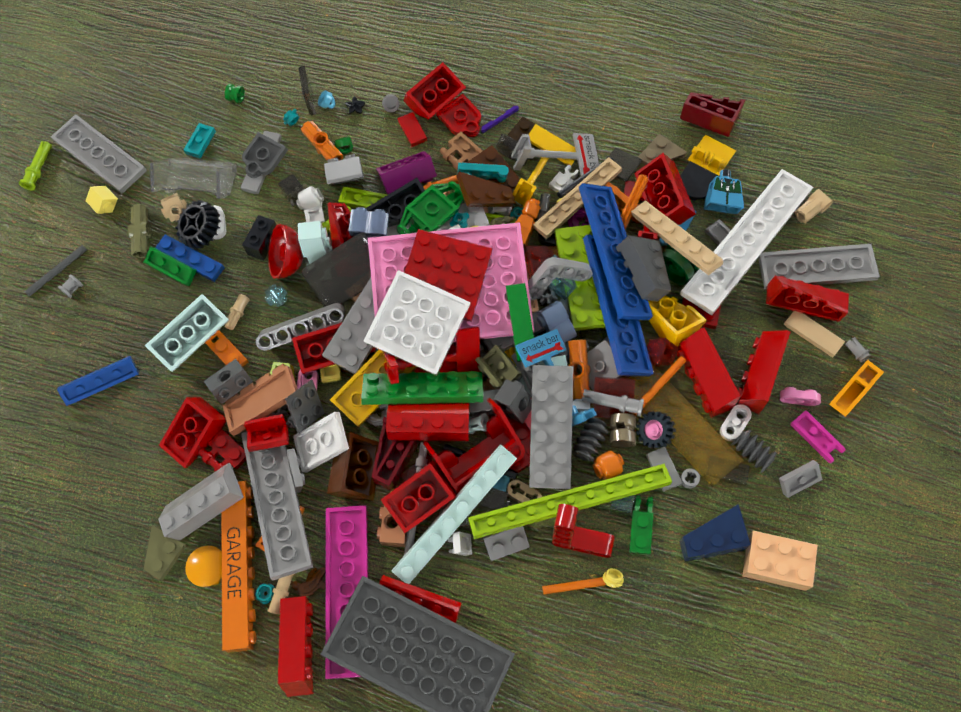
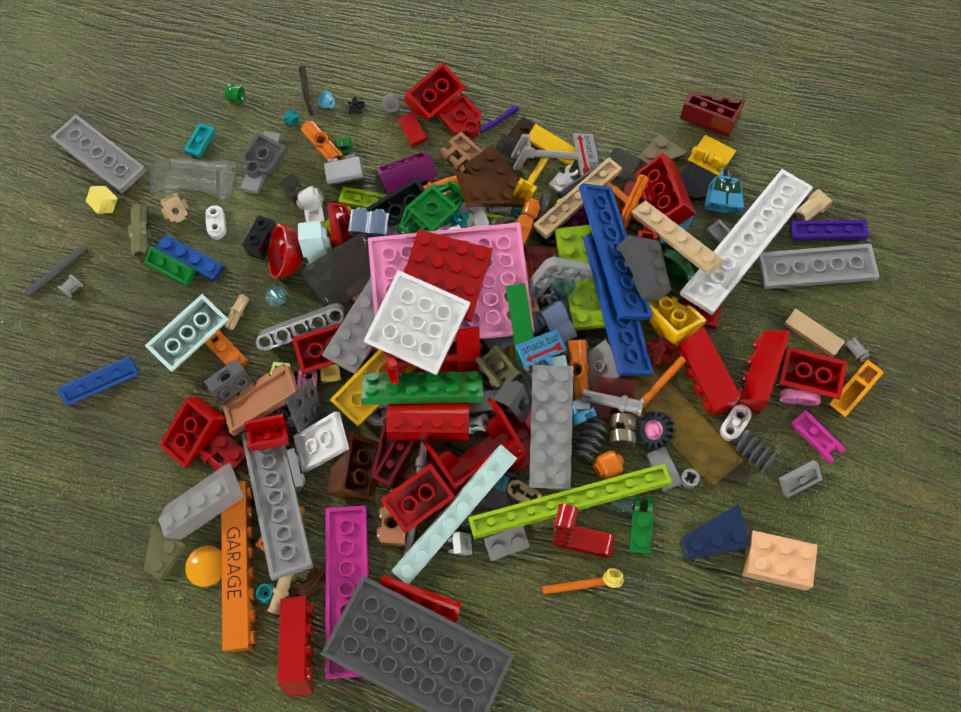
(33, 172): lime pin -> none
(198, 224): black gear -> none
(484, 171): teal plate -> none
(807, 298): red wedge -> none
(812, 372): none -> red slope
(829, 230): none -> dark purple plate

